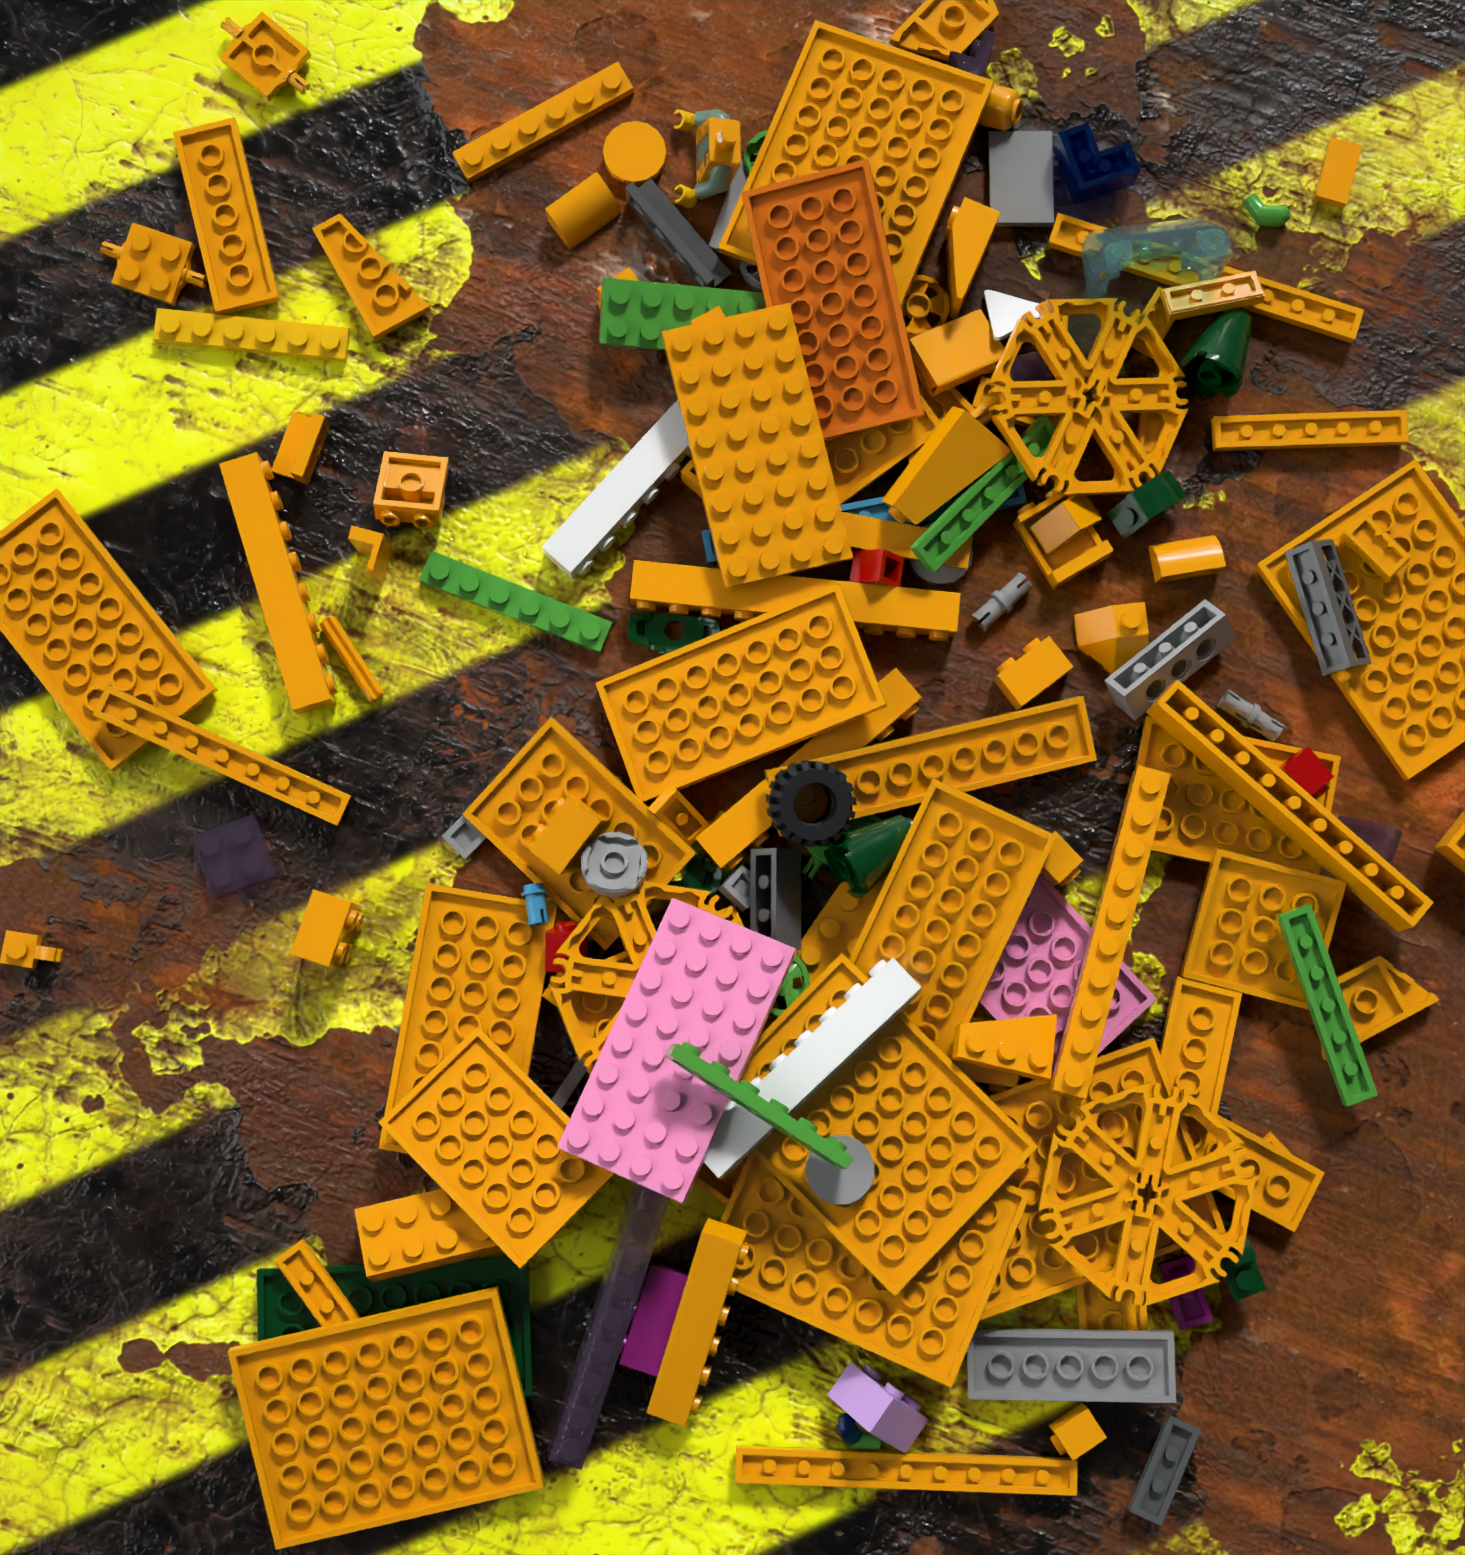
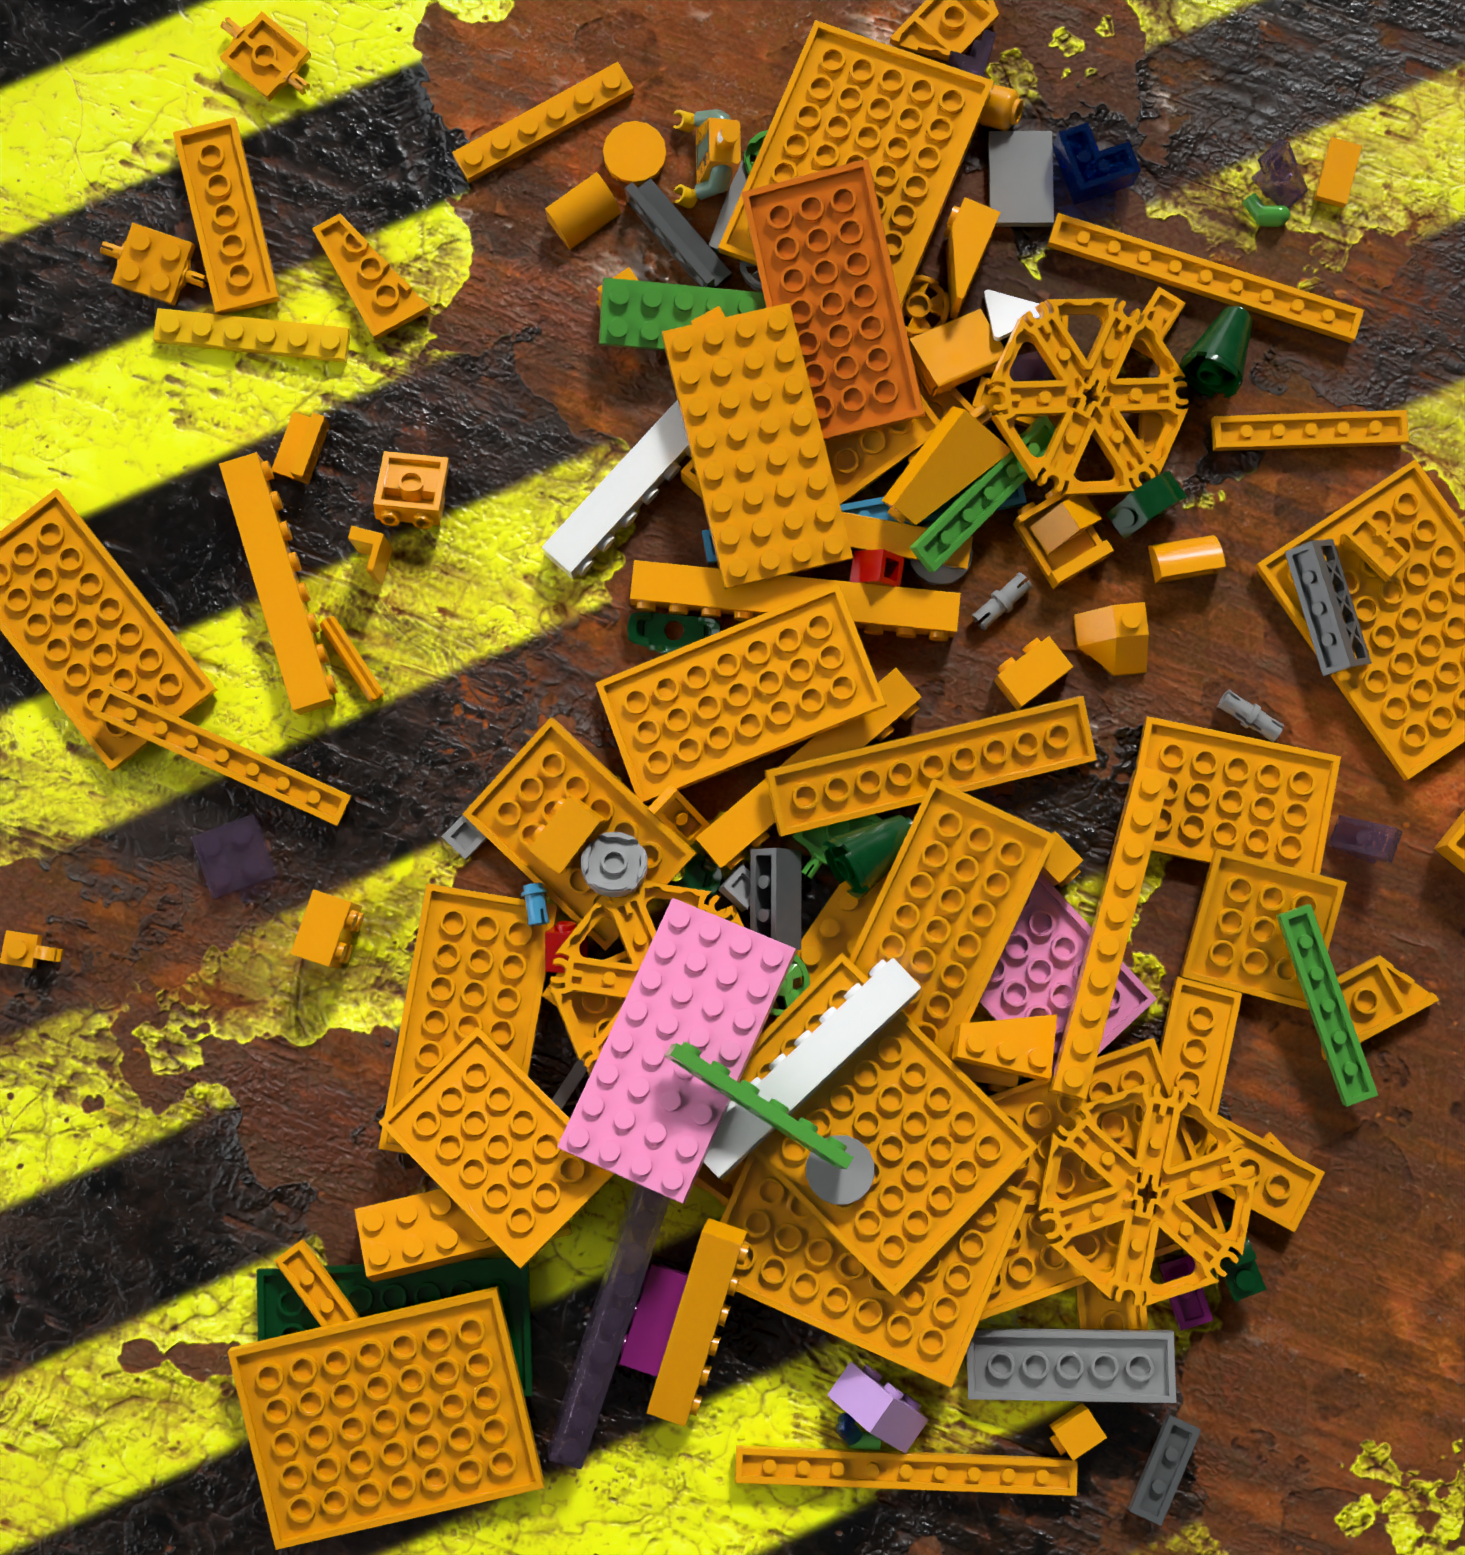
(516, 602): bright green plate -> none
(838, 808): black tyre -> none
(1170, 657): light grey brick -> none
(1198, 243): clear light blue windscreen -> none
(1212, 295): light orange tile -> none
(1280, 175): none -> slope
(1289, 807): light orange brick -> none
(1308, 772): red brick -> none

